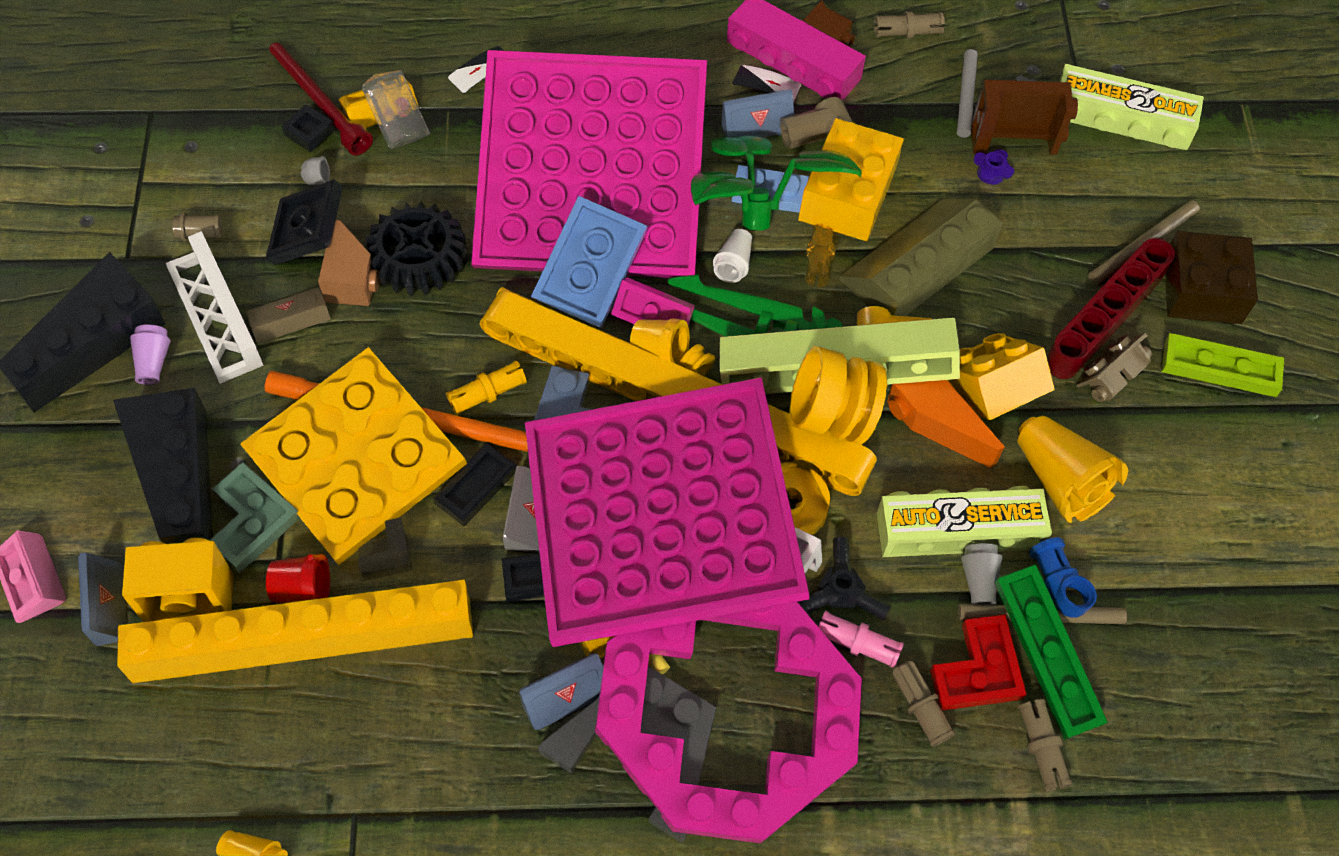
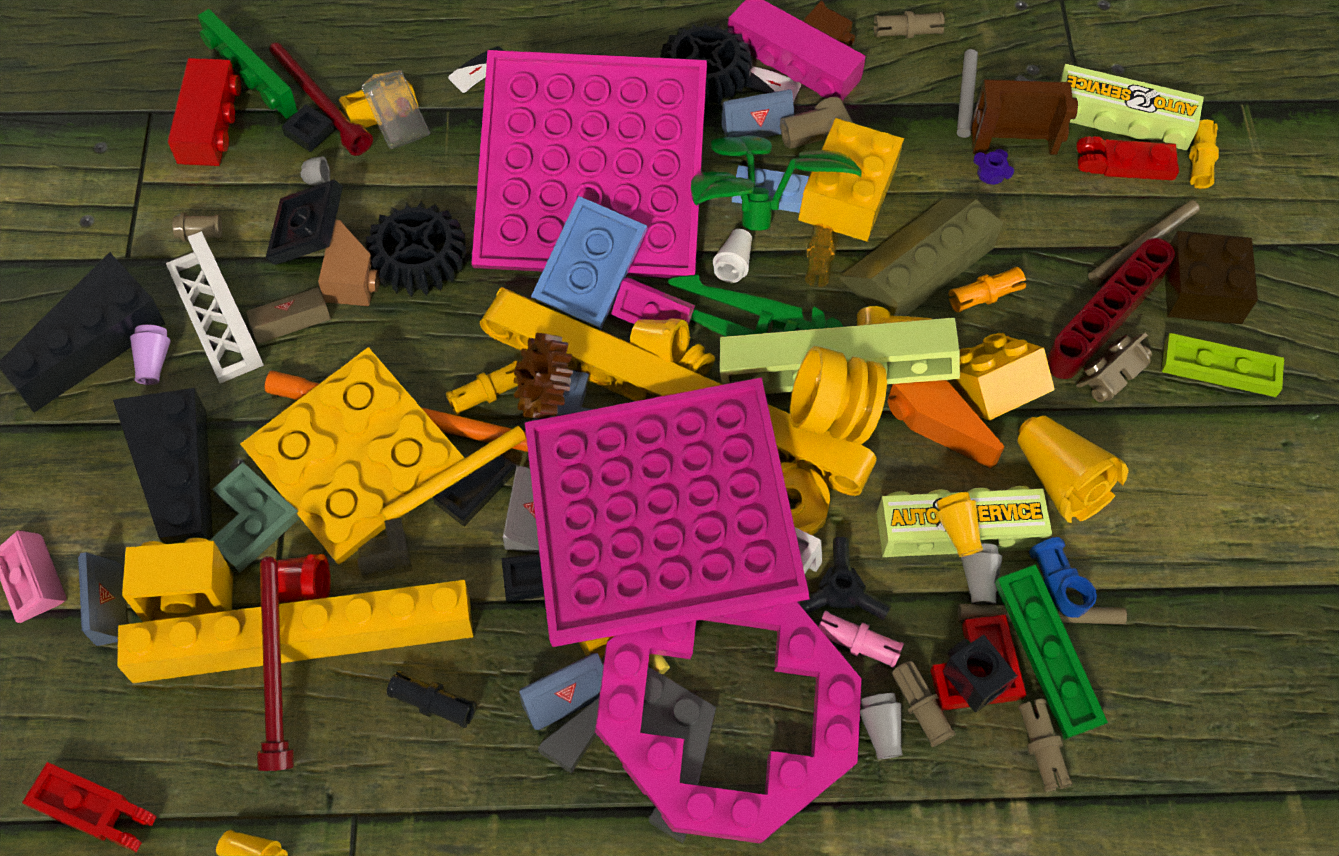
(84, 805): none -> red hinge
(204, 112): none -> red brick
(251, 68): none -> green plate
(274, 751): none -> dark red piece
(431, 699): none -> black pin
(453, 474): none -> yellow bar
(542, 376): none -> reddish brown gear
(719, 49): none -> black gear
(883, 723): none -> light grey cone
(961, 523): none -> yellow cone
(974, 689): none -> black brick
(987, 289): none -> light orange pin
(1128, 158): none -> red hinge
(1204, 154): none -> yellow pin

